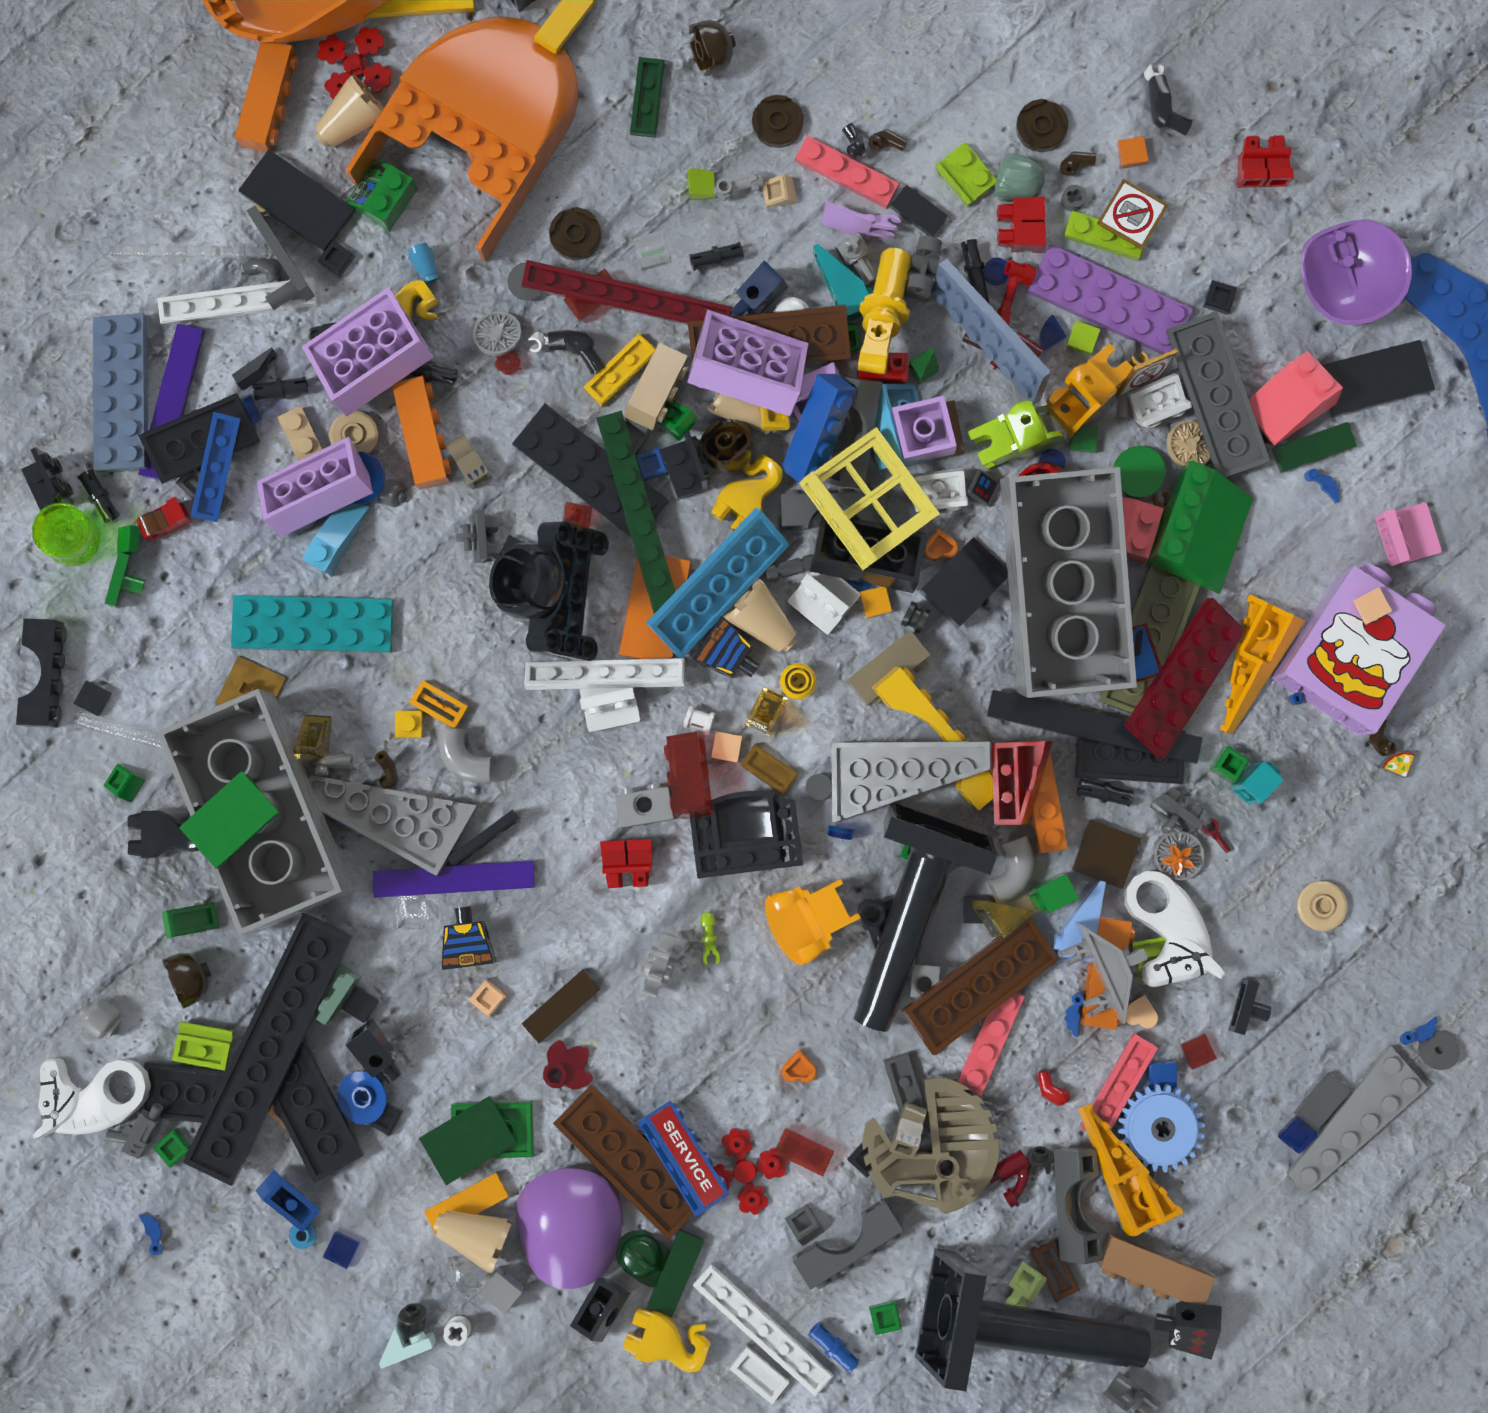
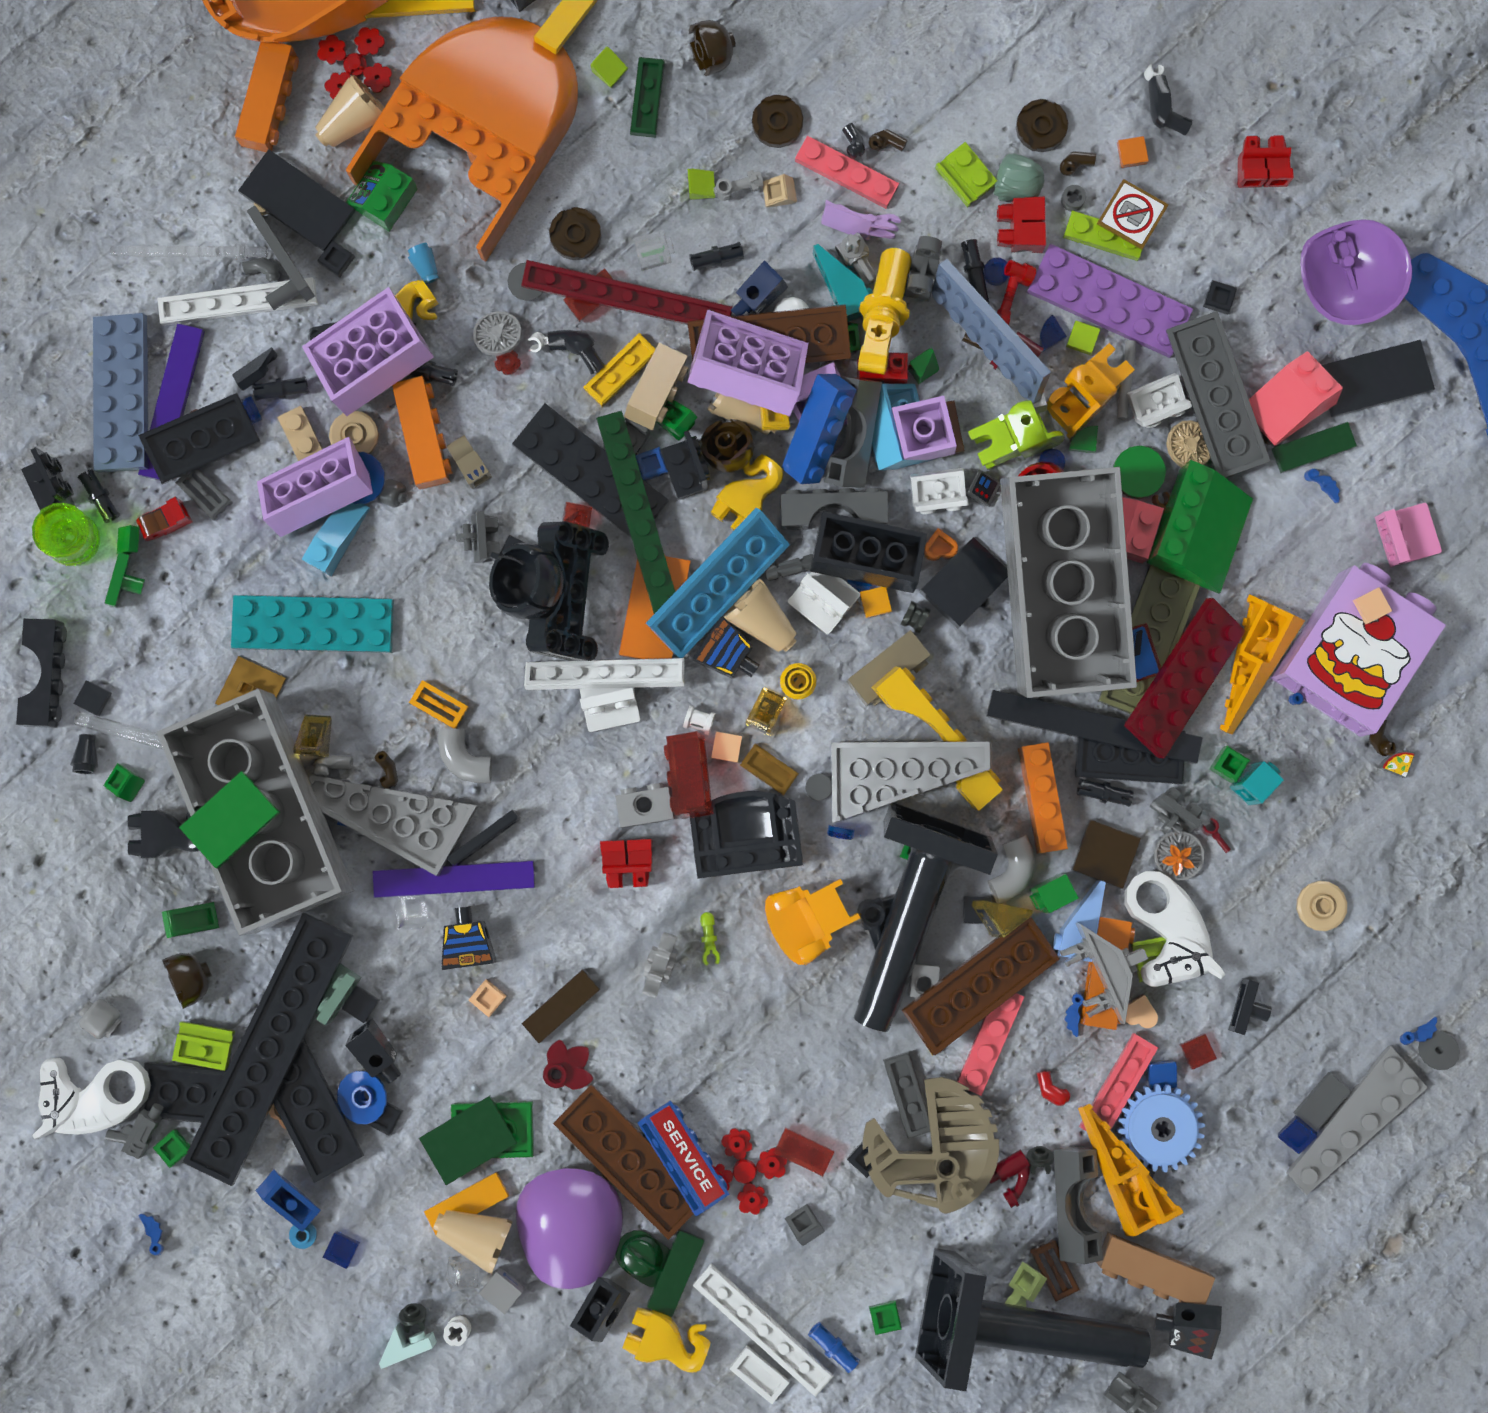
(85, 755): none -> black cone
(215, 467): blue plate -> none
(408, 724): yellow plate -> none
(608, 67): none -> lime slope
(798, 1068): orange tile -> none
(819, 1263): dark grey arch -> none
(839, 519): light yellow window -> none
(908, 1130): dark tan leg -> none
(918, 211): black tile -> none
(1017, 779): red wedge -> none
(1146, 371): piece -> none

